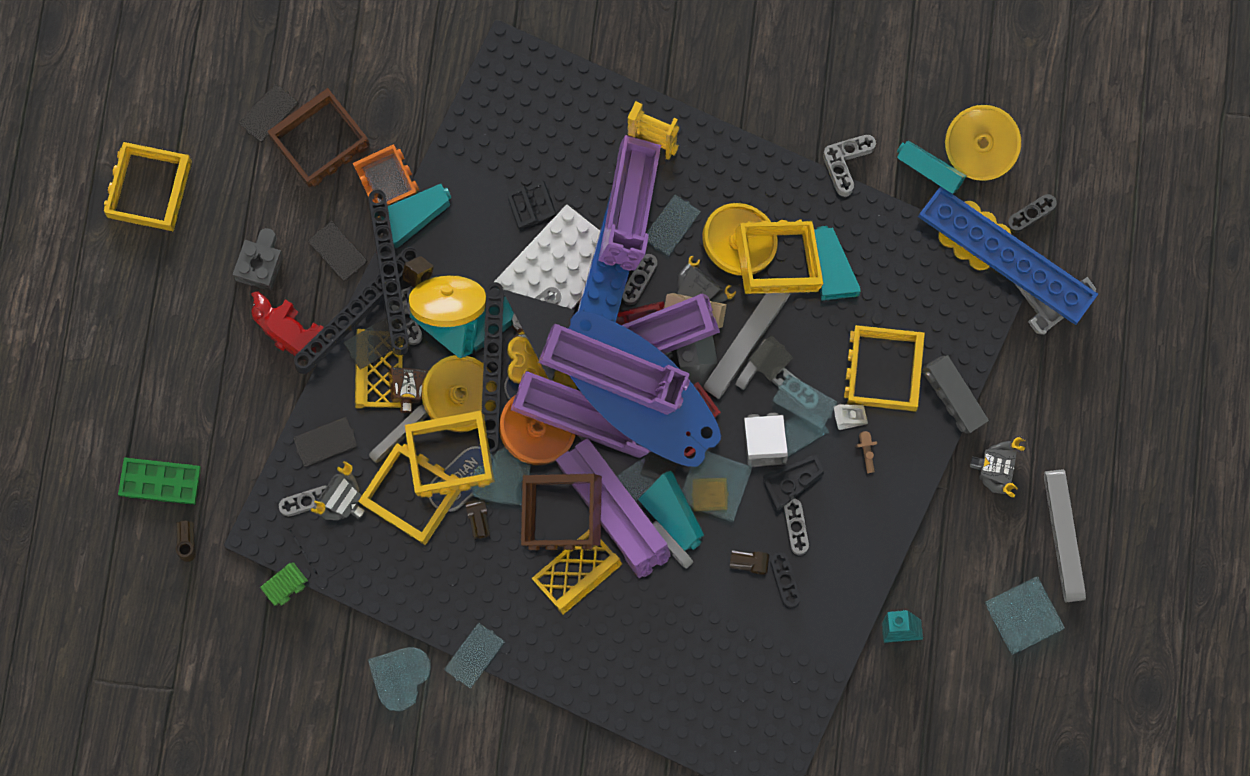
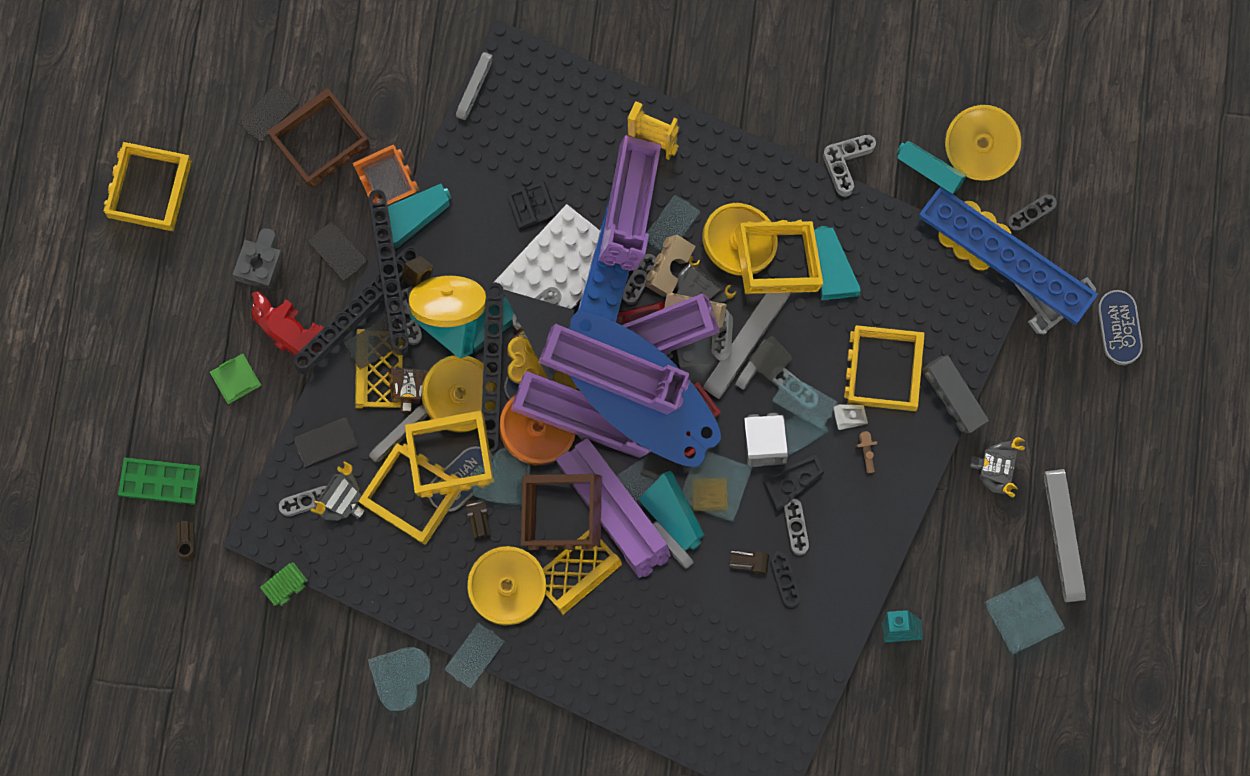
(235, 378): none -> bright green piece
(474, 86): none -> light grey beam
(506, 585): none -> yellow dish
(661, 278): none -> tan arch
(726, 341): none -> light grey beam
(1120, 327): none -> tile

